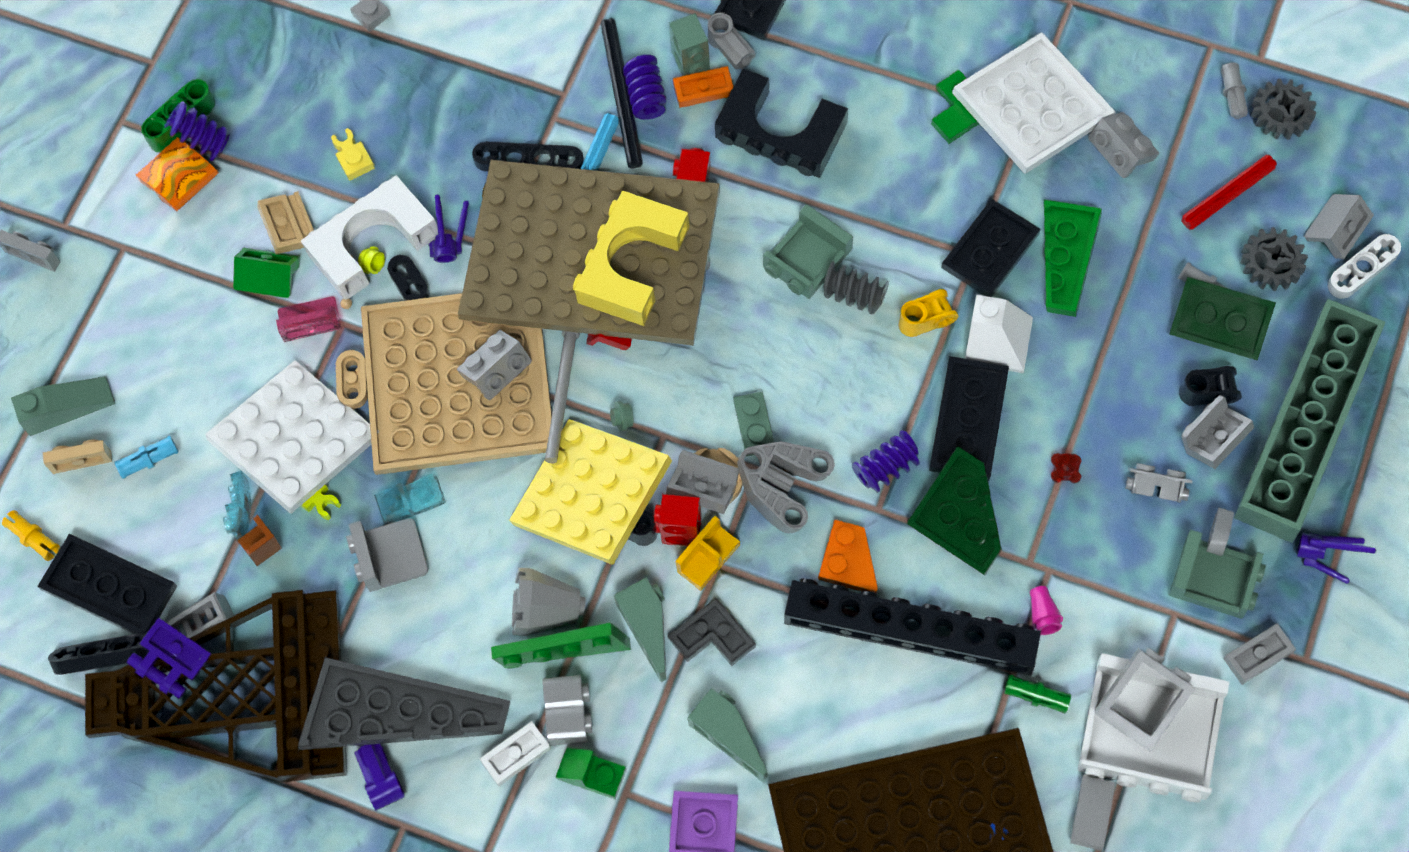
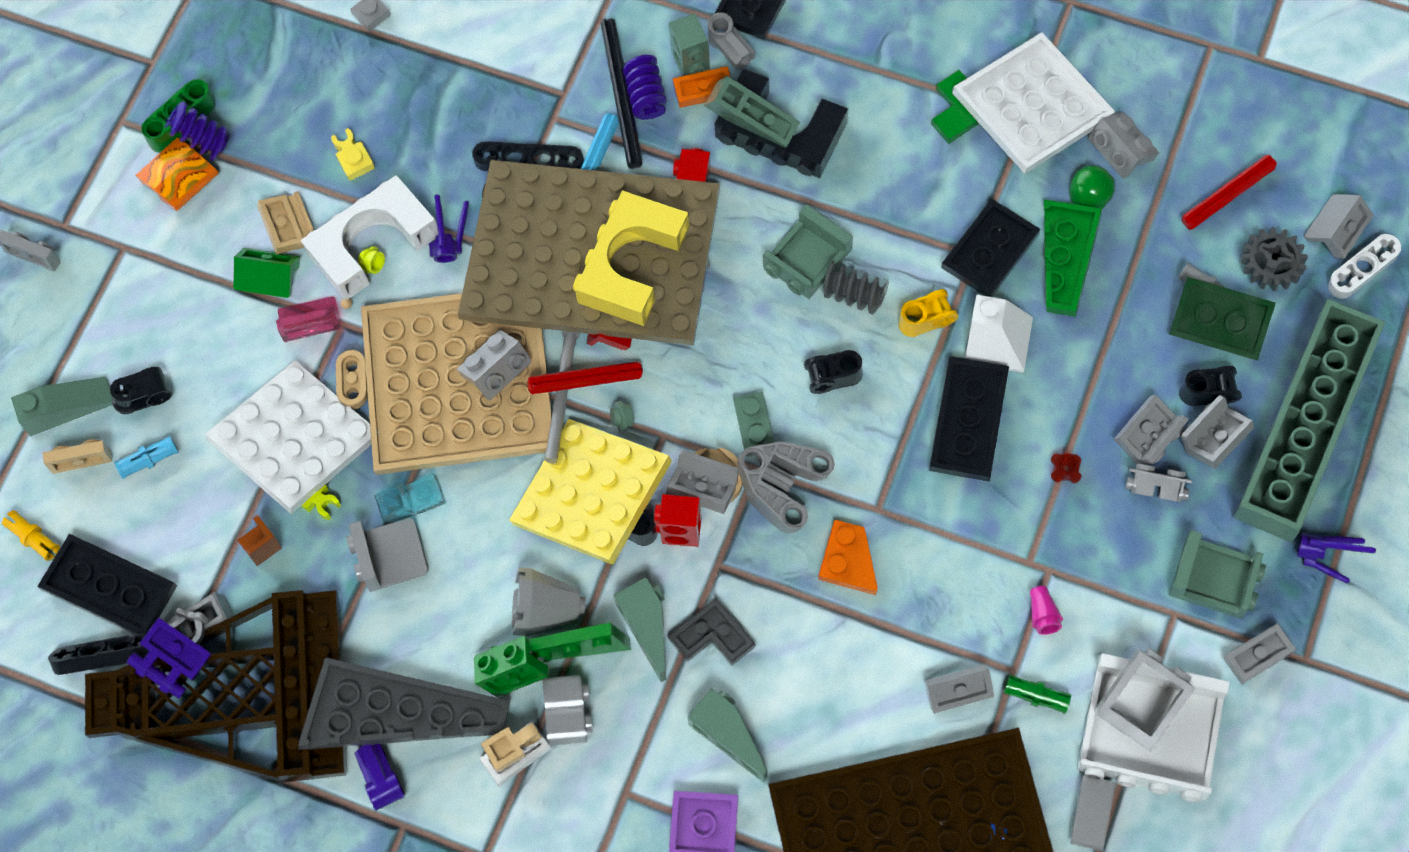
(142, 390): none -> black piece
(199, 620): none -> light grey piece
(239, 510): clear light blue slope -> none
(414, 277): black beam -> none
(507, 747): none -> tan plate
(508, 667): none -> green bracket
(584, 377): none -> red axle
(590, 772): green slope -> none
(706, 554): yellow panel -> none
(751, 112): none -> sand green slope
(831, 371): none -> black piece
(887, 461): dark purple piece -> none
(924, 640): black brick -> none
(959, 688): none -> light grey plate
(961, 512): dark green plate -> none
(1092, 187): none -> green hair
(1150, 431): none -> light grey bracket
(1220, 531): light grey beam -> none
(1234, 90): light grey axle -> none
(1281, 111): dark grey gear -> none

